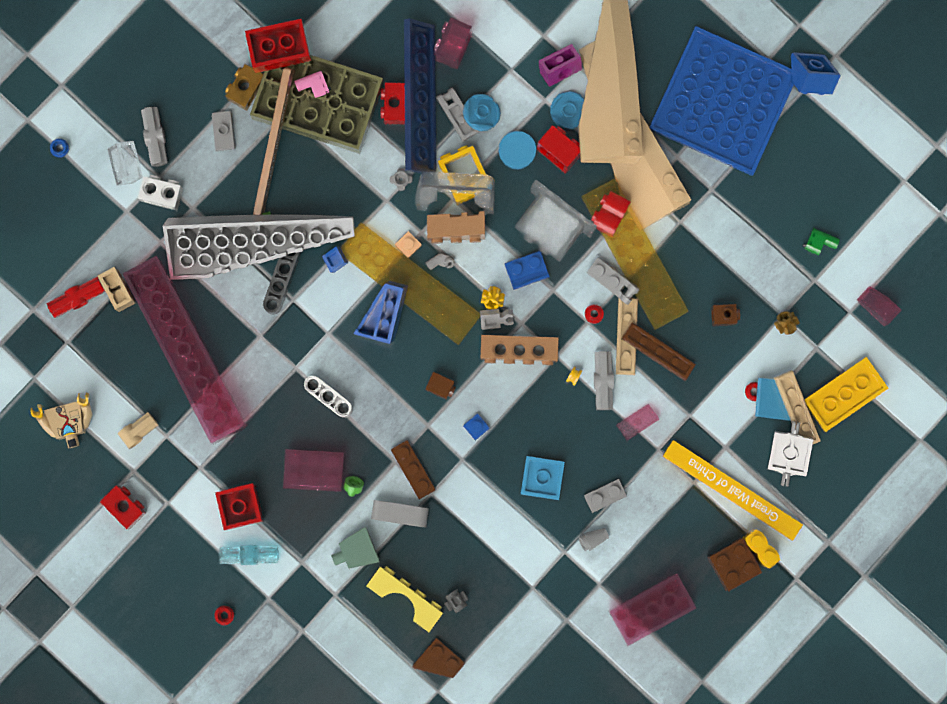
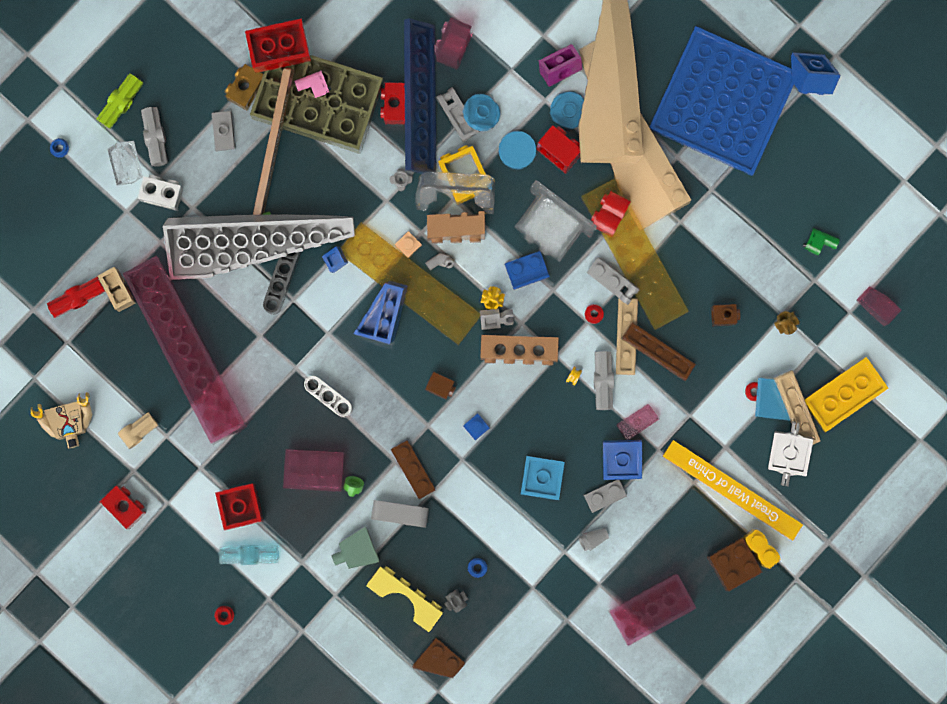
(119, 101): none -> lime piece
(482, 572): none -> blue plate
(622, 459): none -> blue hinge

